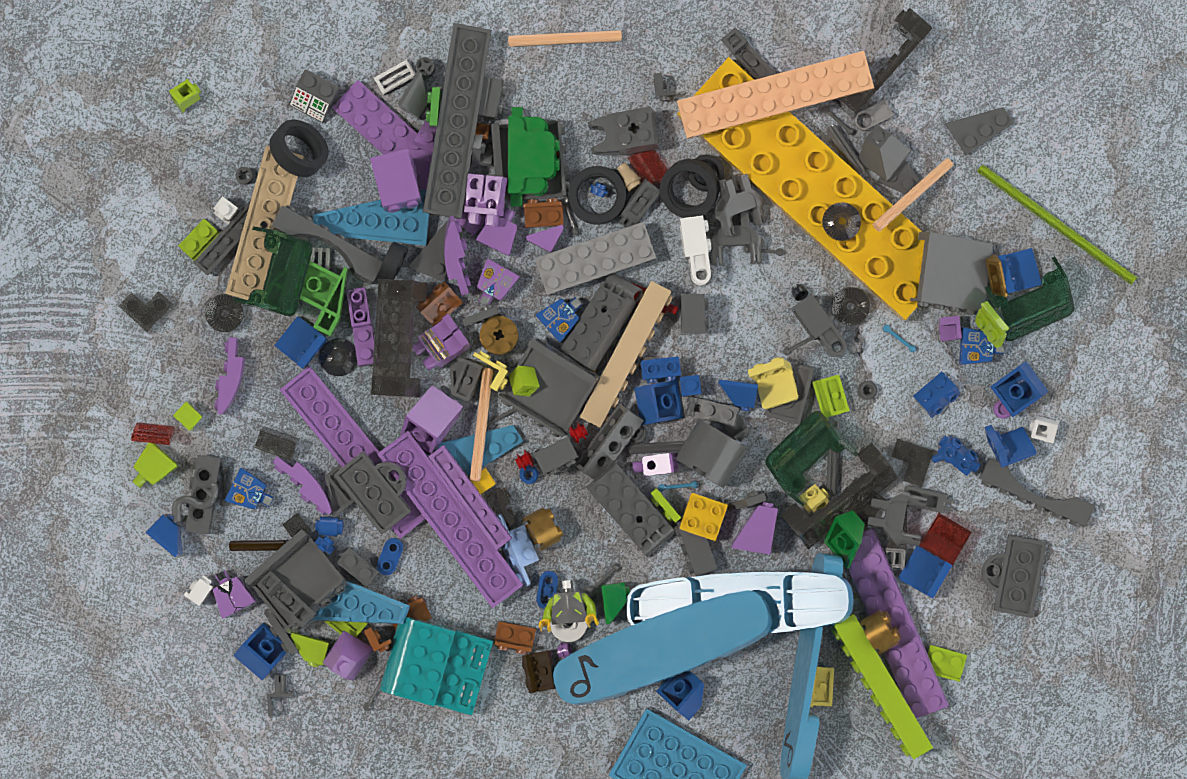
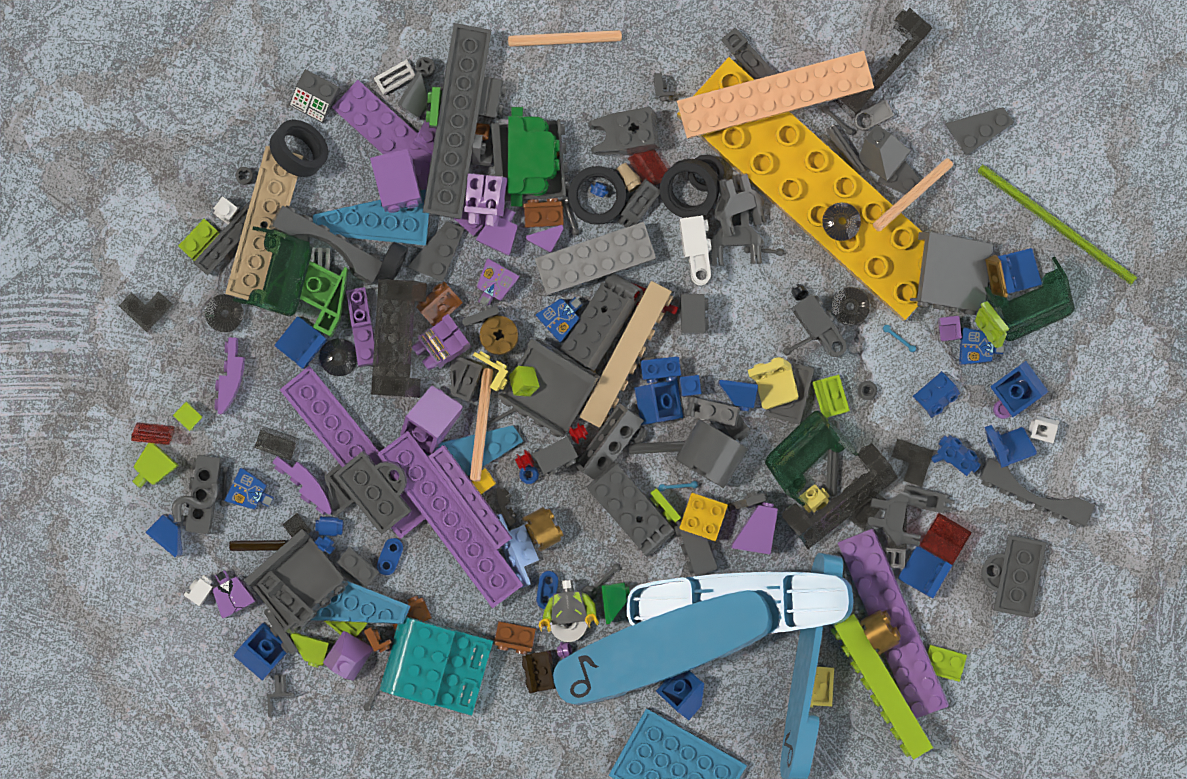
(185, 94): lime brick -> none
(453, 252): medium lavender slope -> none
(664, 464): torso -> none
(845, 536): green slope -> none

